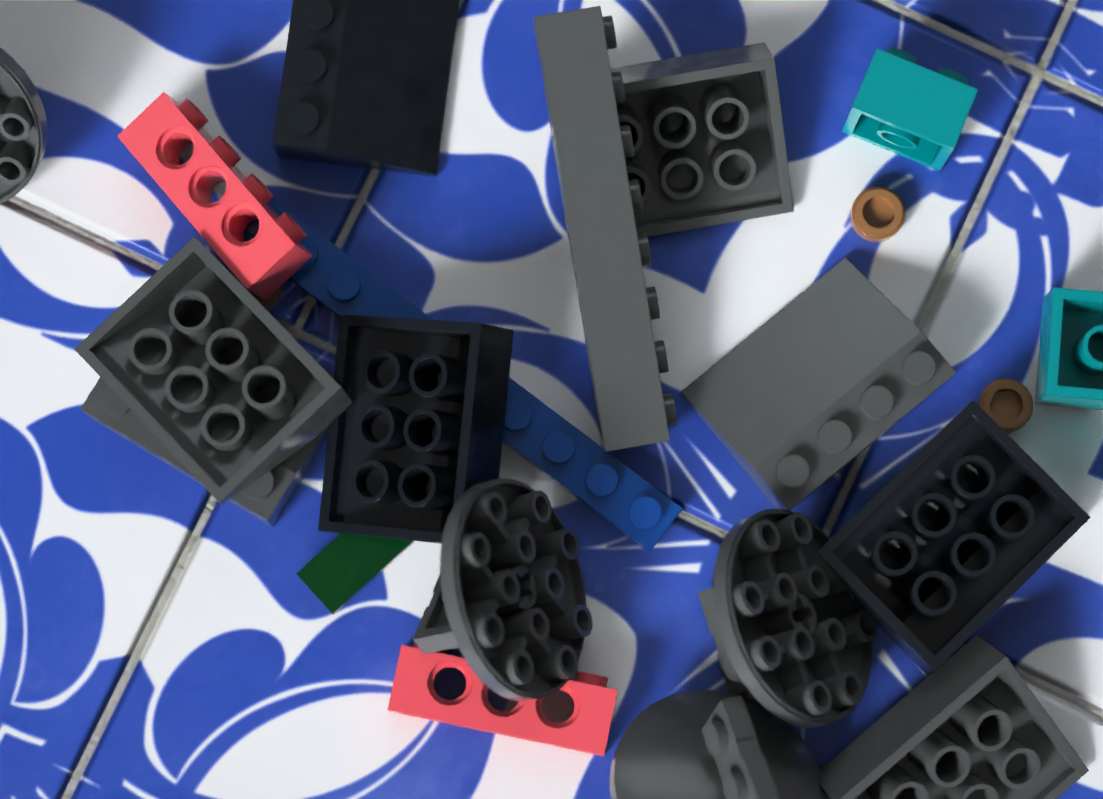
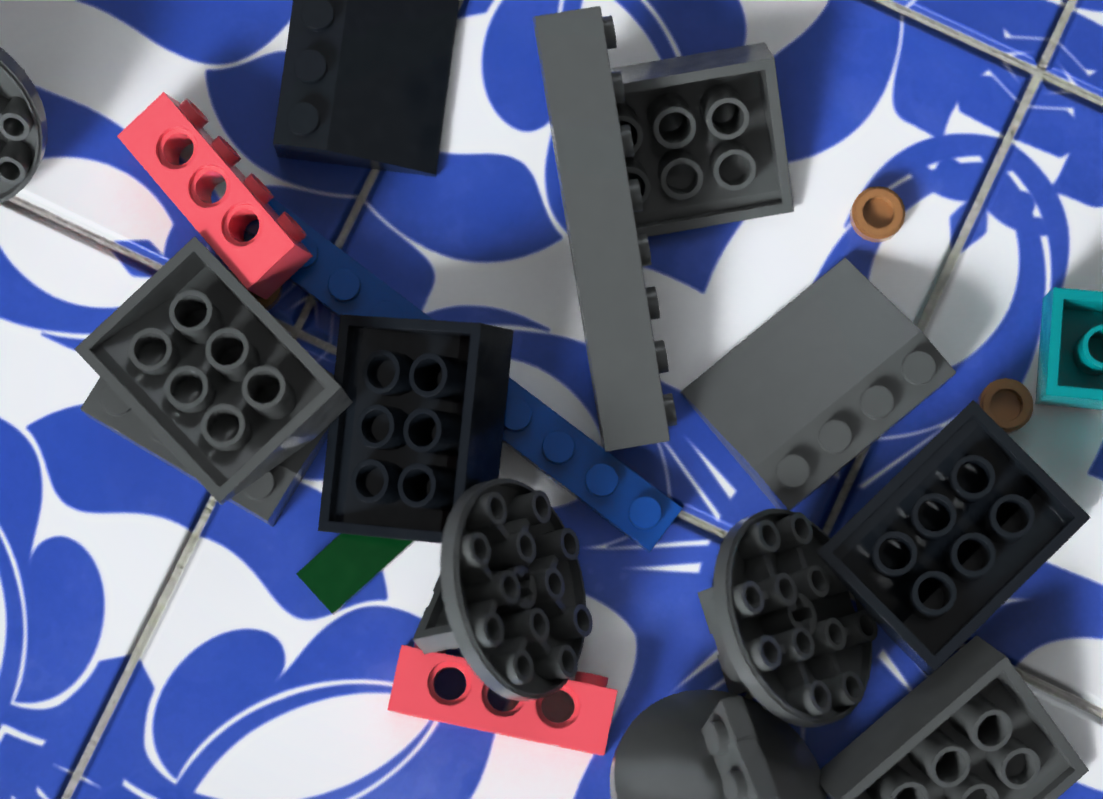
(910, 108): teal brick -> none

